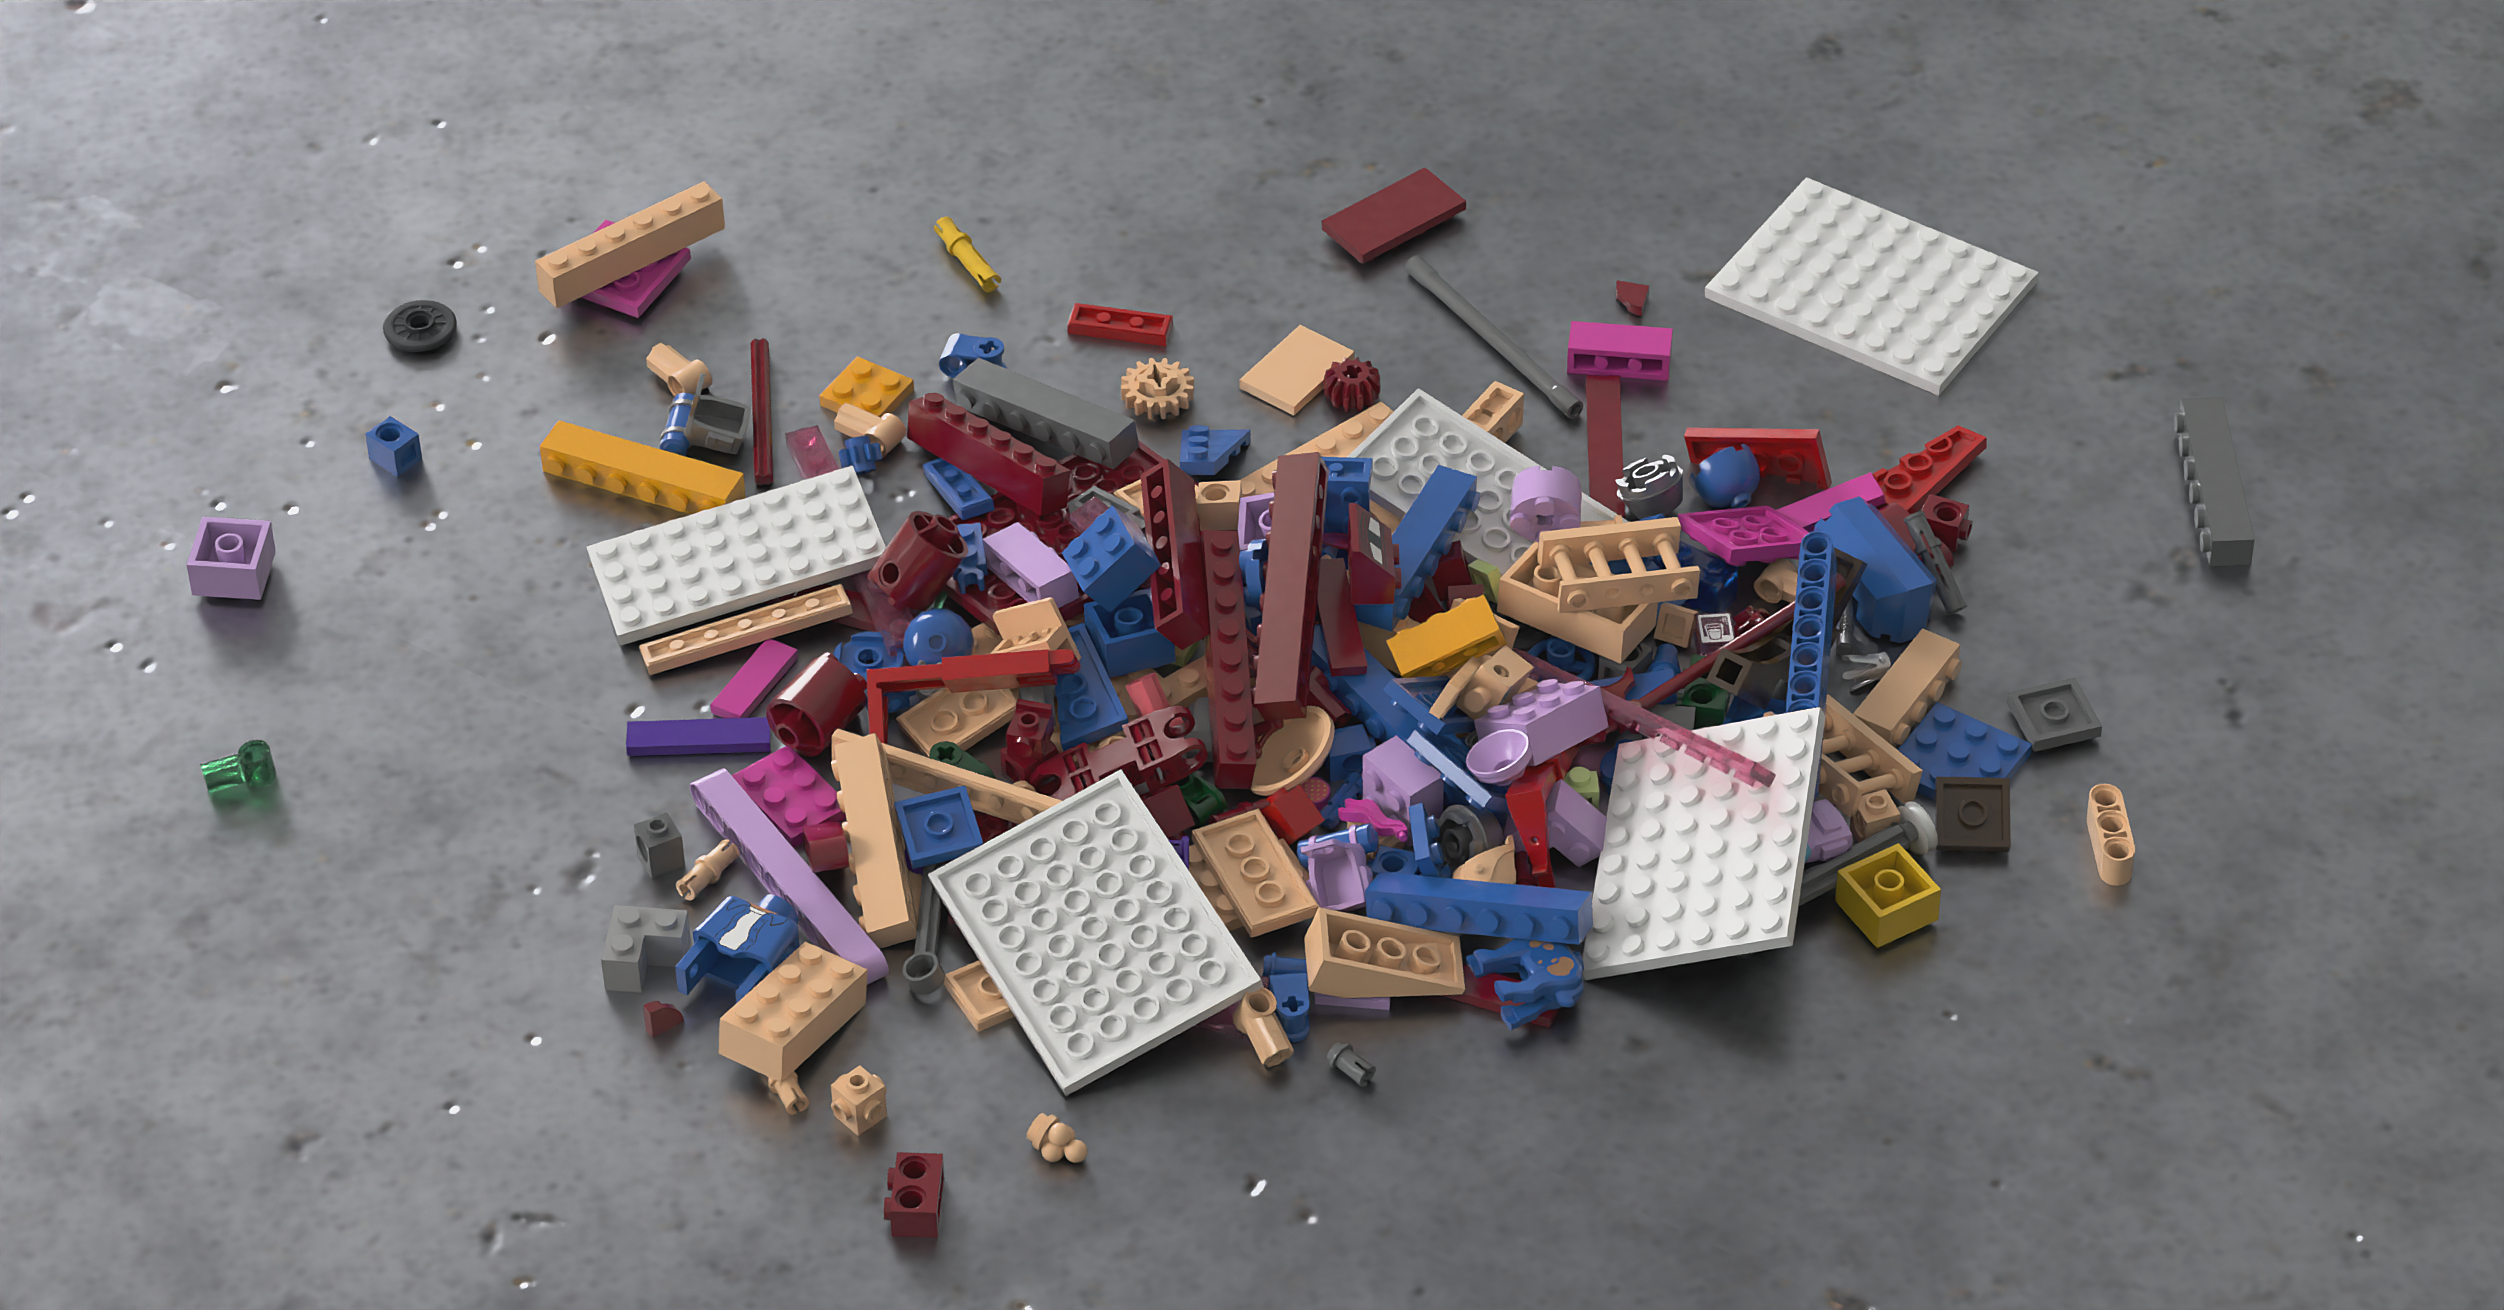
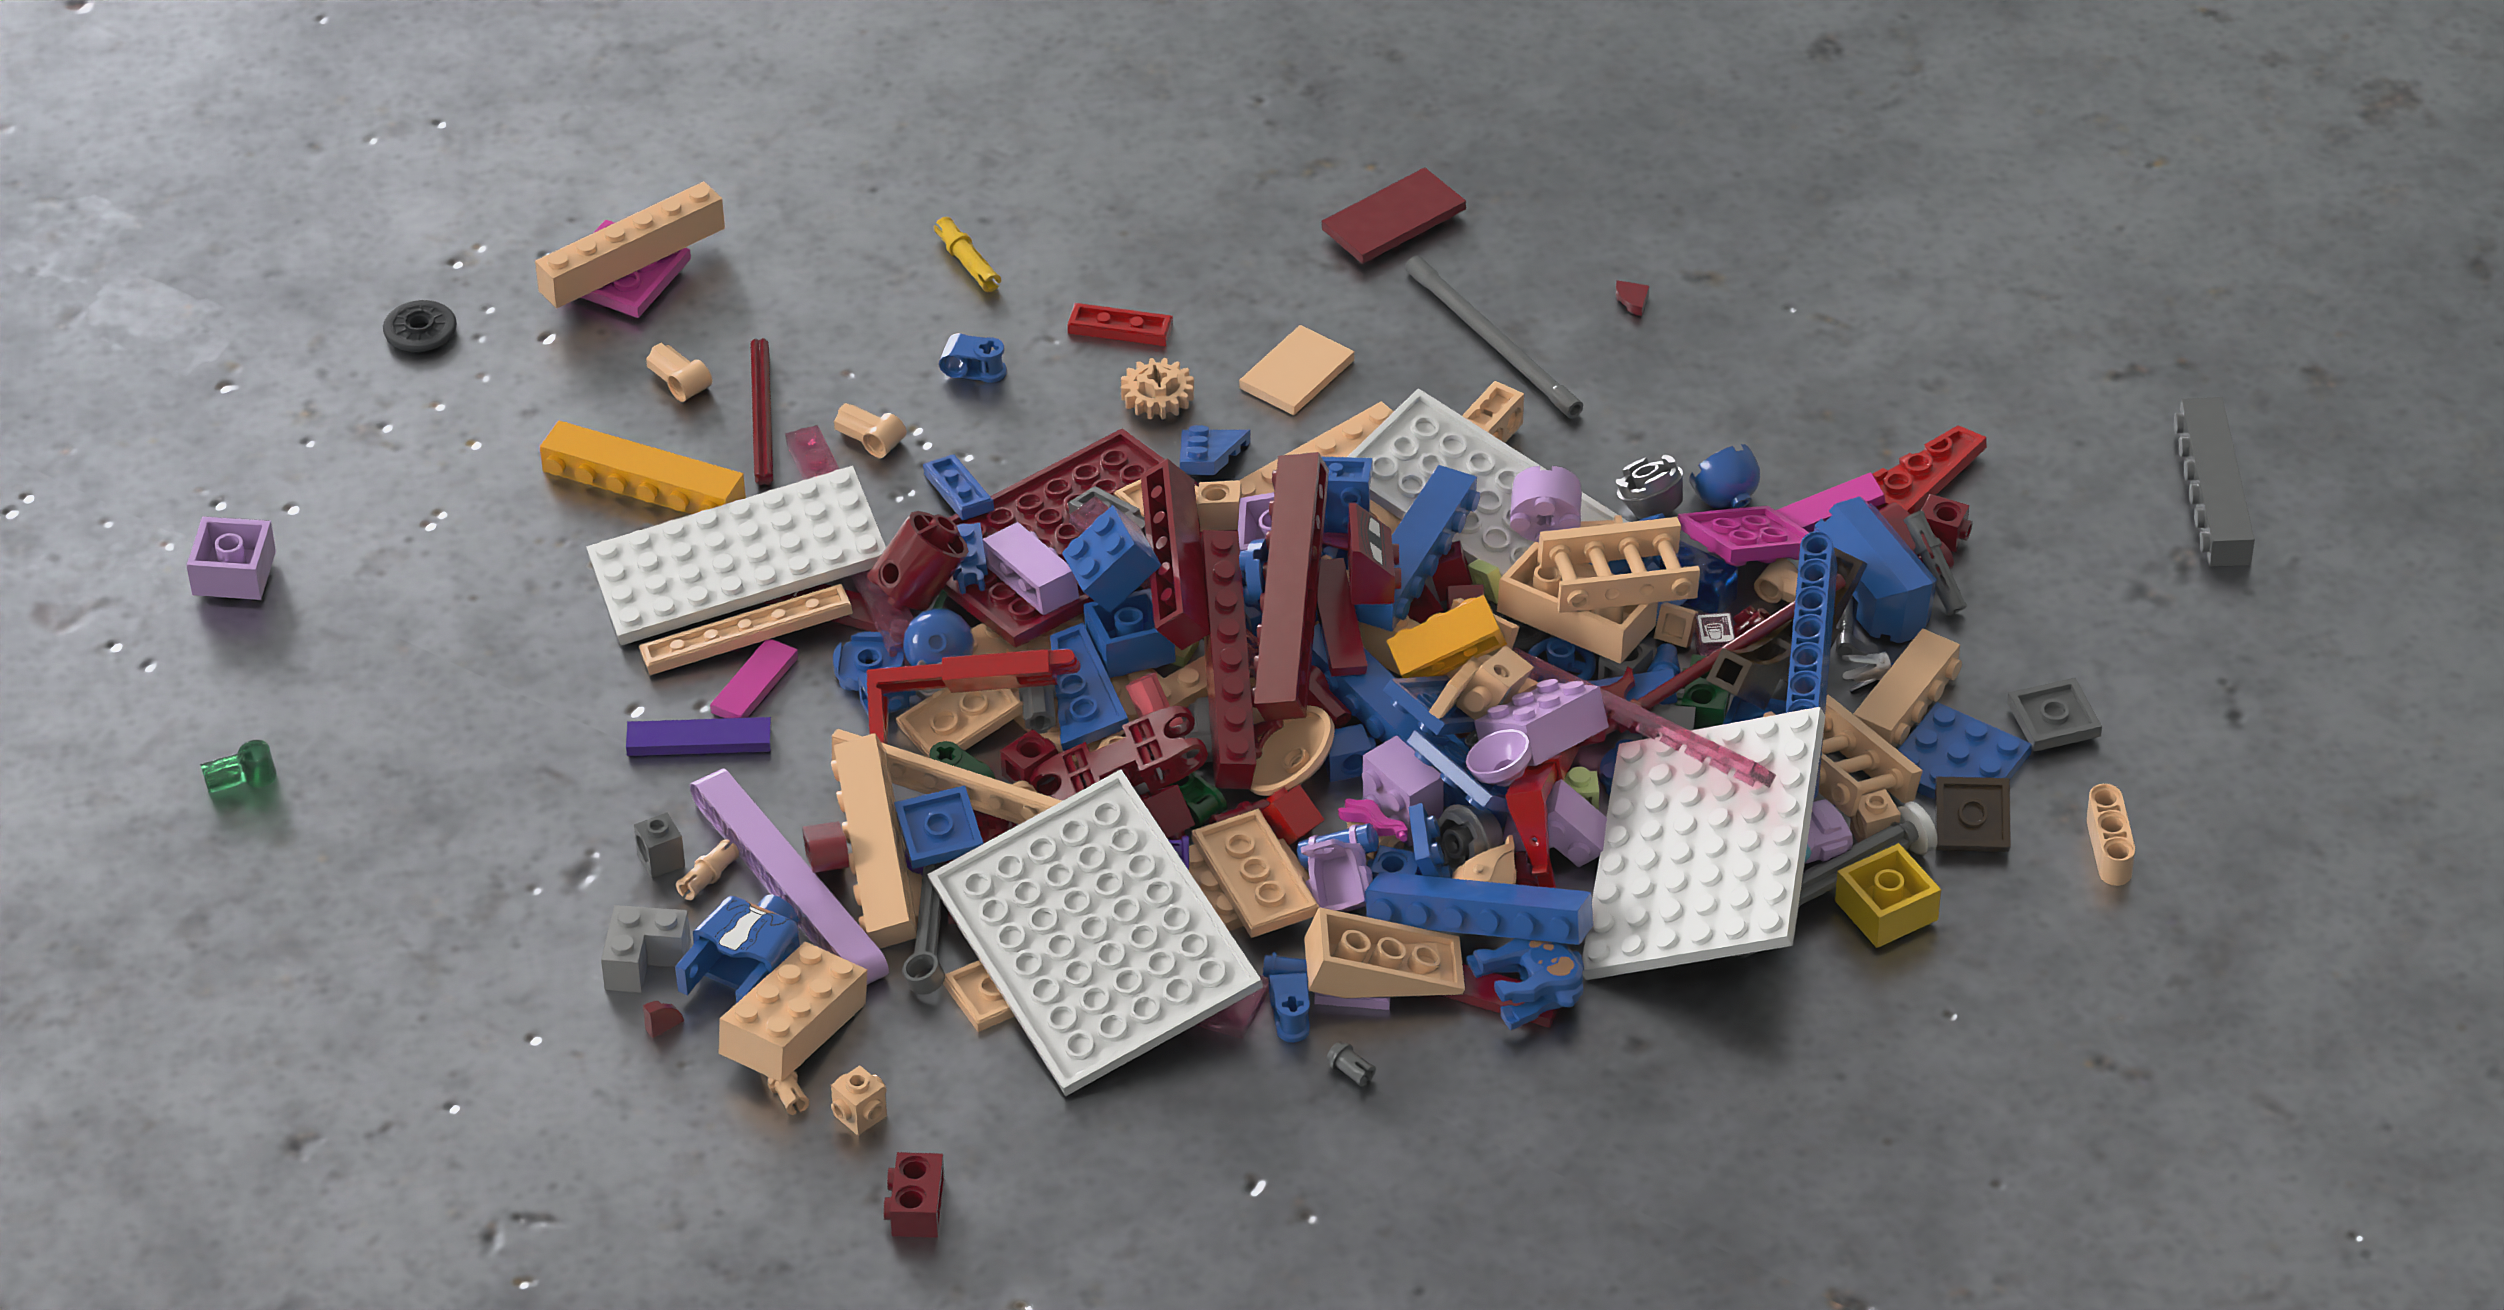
(393, 446): blue brick -> none
(704, 422): flat silver piece -> none
(790, 793): dark pink plate -> none
(816, 705): dark red cylinder -> none
(860, 454): blue gear -> none
(867, 388): light orange plate -> none
(988, 454): dark red brick -> none
(1030, 729): dark red brick -> none
(1033, 627): light nougat bracket -> none
(1046, 413): brick -> none
(1055, 1139): light nougat piece -> none
(1257, 1019): light nougat piece -> none
(1317, 791): coral tile -> none
(1350, 789): blue axle -> none
(1352, 384): dark red gear -> none
(1604, 440): dark red tile -> none
(1619, 350): dark pink brick -> none
(1779, 452): red wing -> none
(1872, 285): white plate -> none

